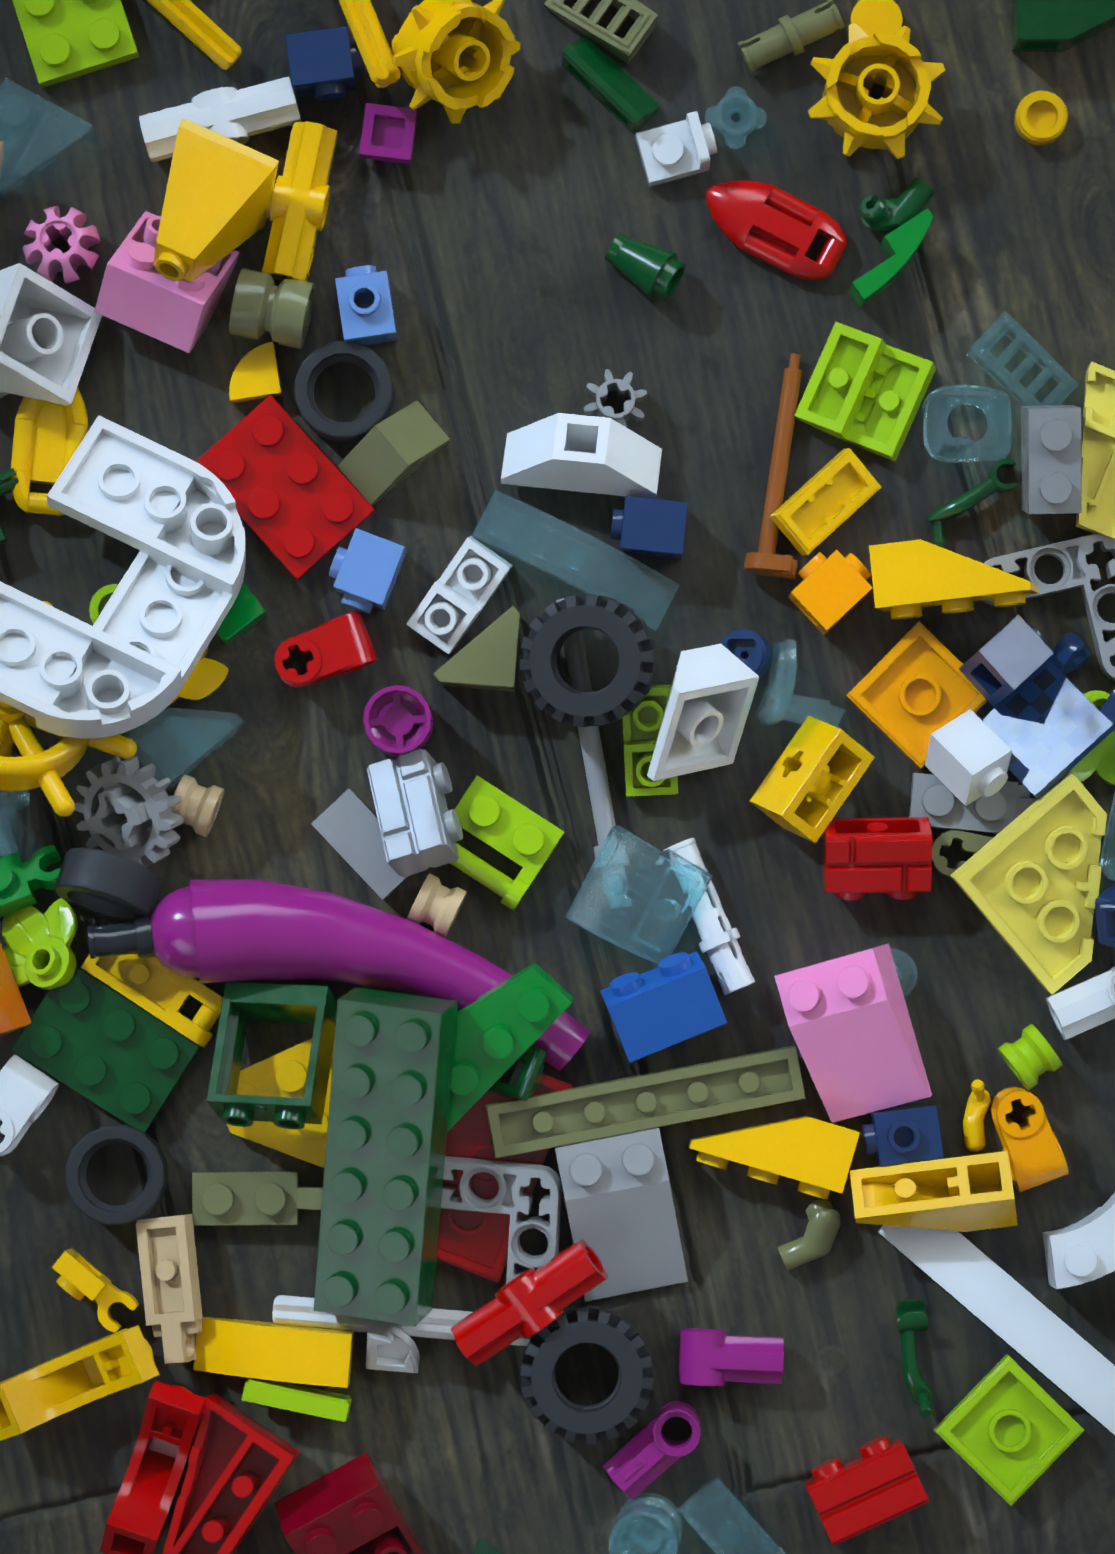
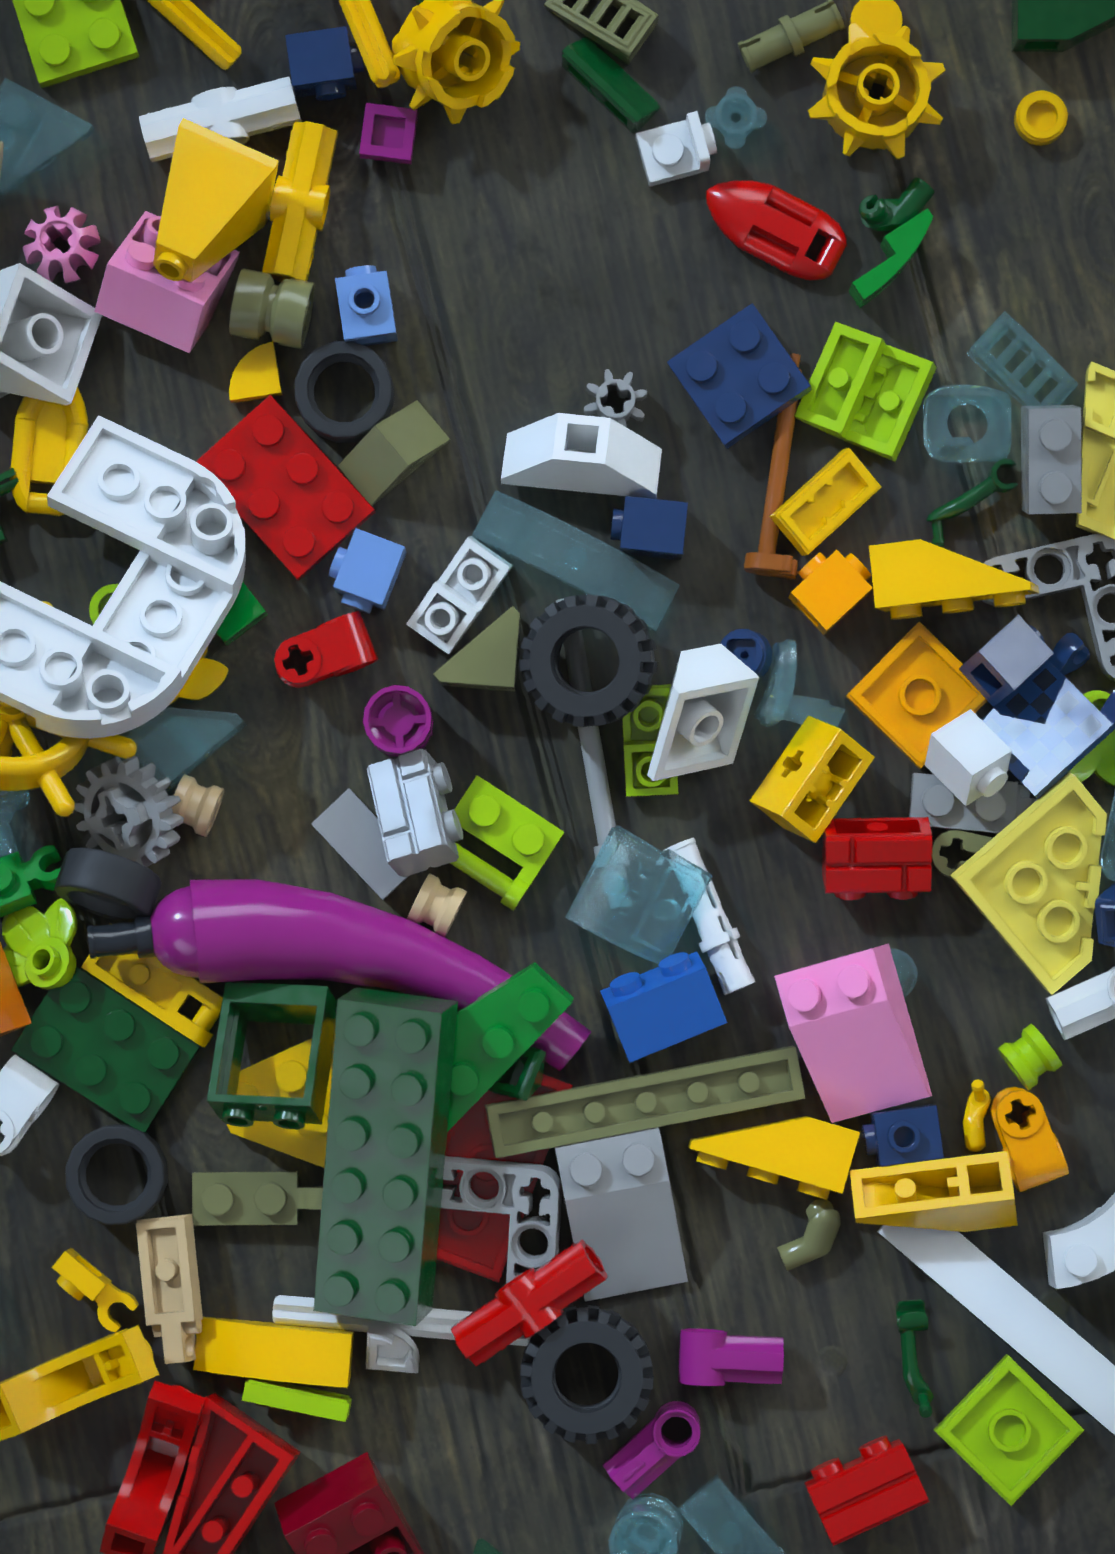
(647, 266): dark green cone -> none
(739, 376): none -> dark blue plate

